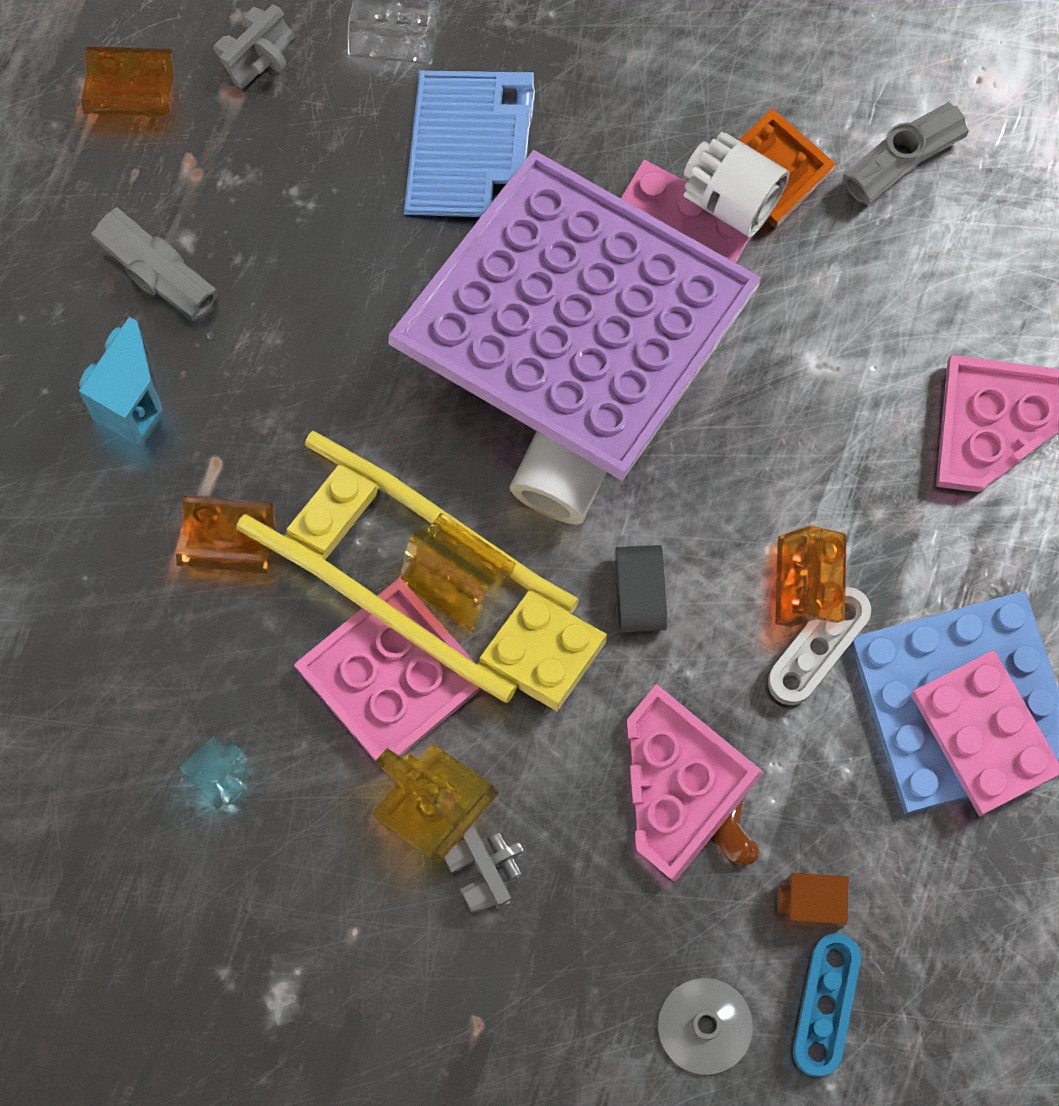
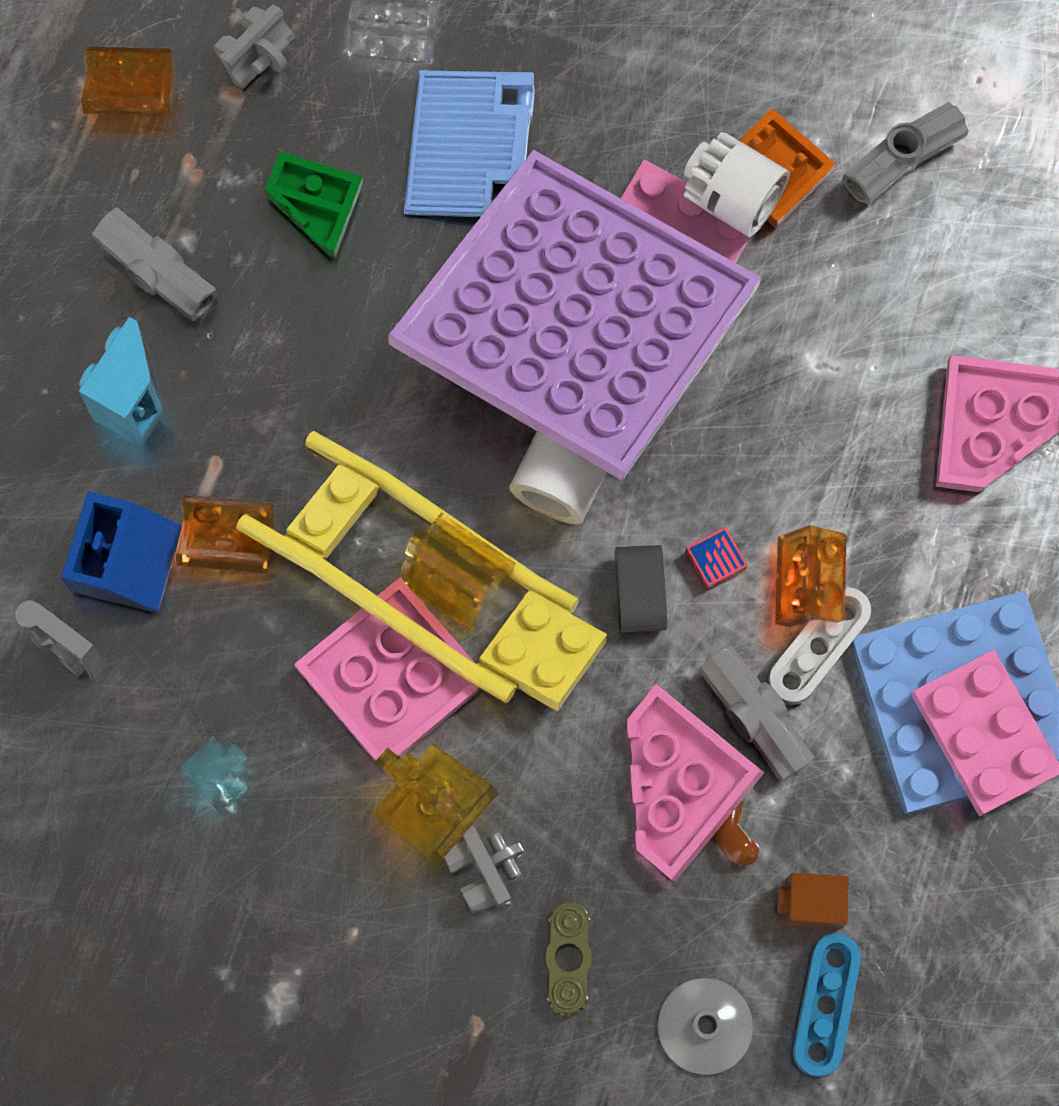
(68, 645): none -> light grey plate
(121, 553): none -> blue slope
(314, 198): none -> green wing
(568, 989): none -> olive piece
(716, 558): none -> tile
(756, 712): none -> light grey piece

